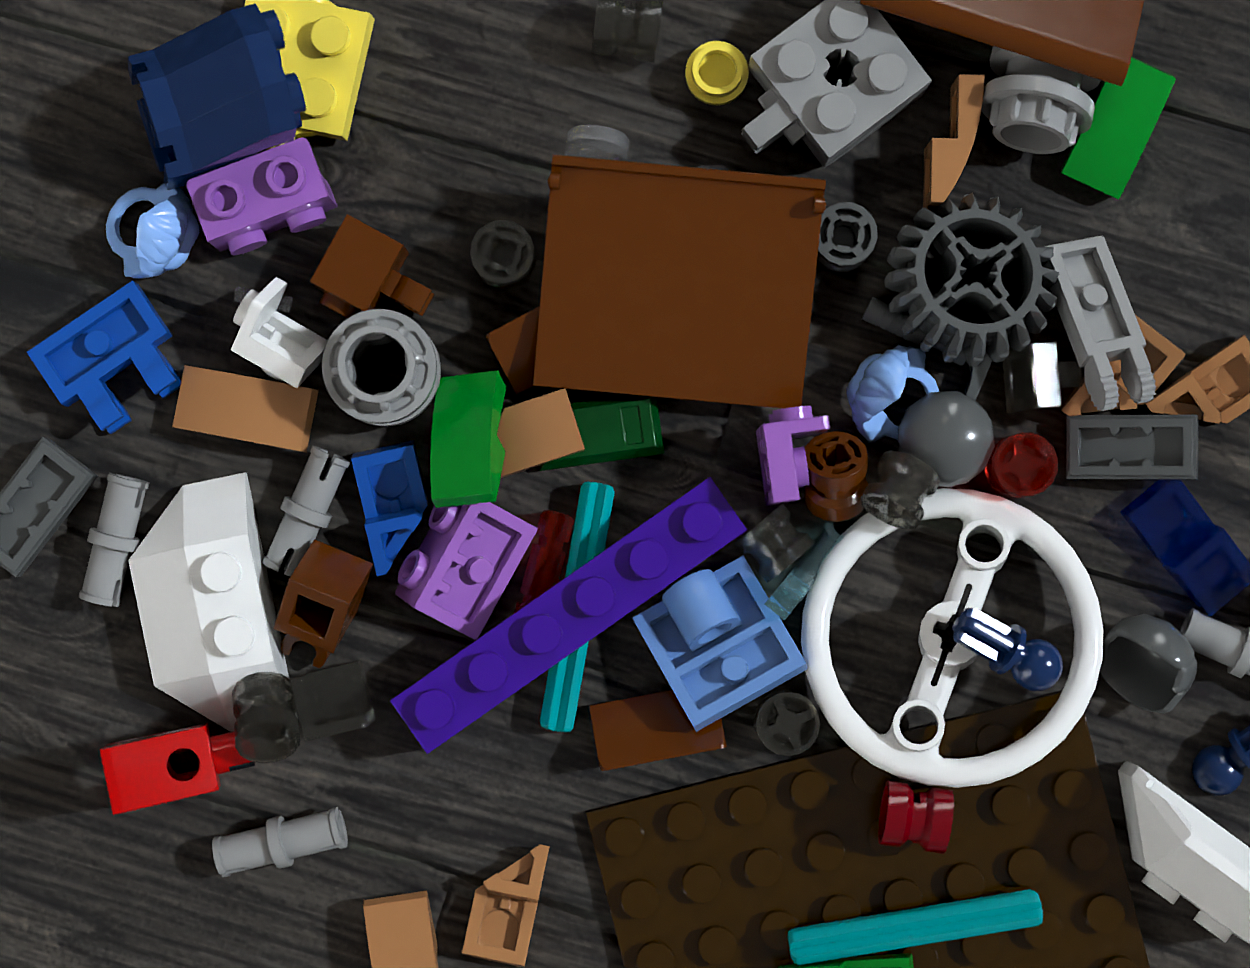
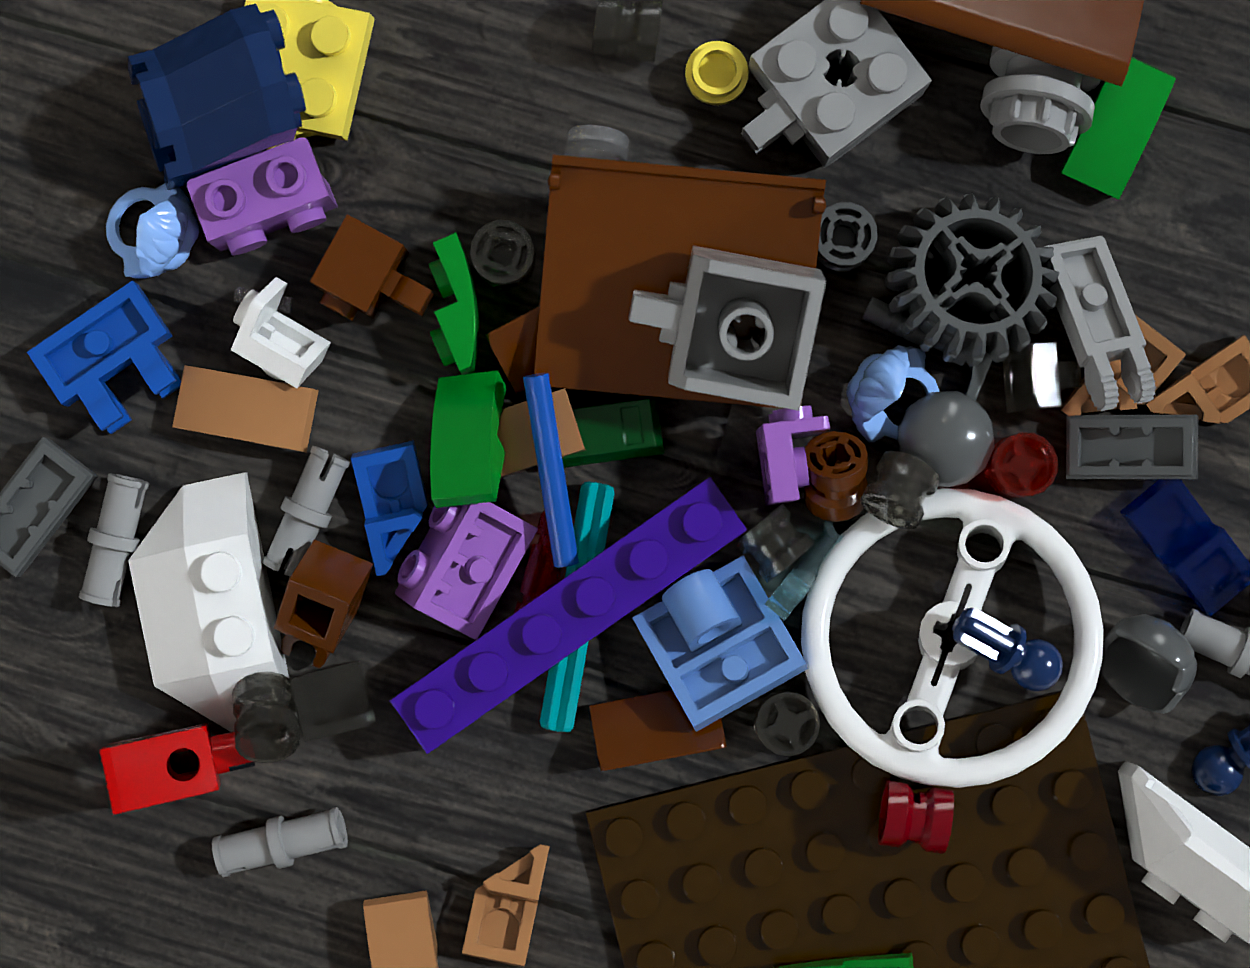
(349, 345): light grey piece -> none
(459, 323): none -> green slope
(551, 469): none -> blue bar
(705, 347): none -> light grey hinge
(915, 927): teal axle -> none
(948, 156): medium nougat slope -> none

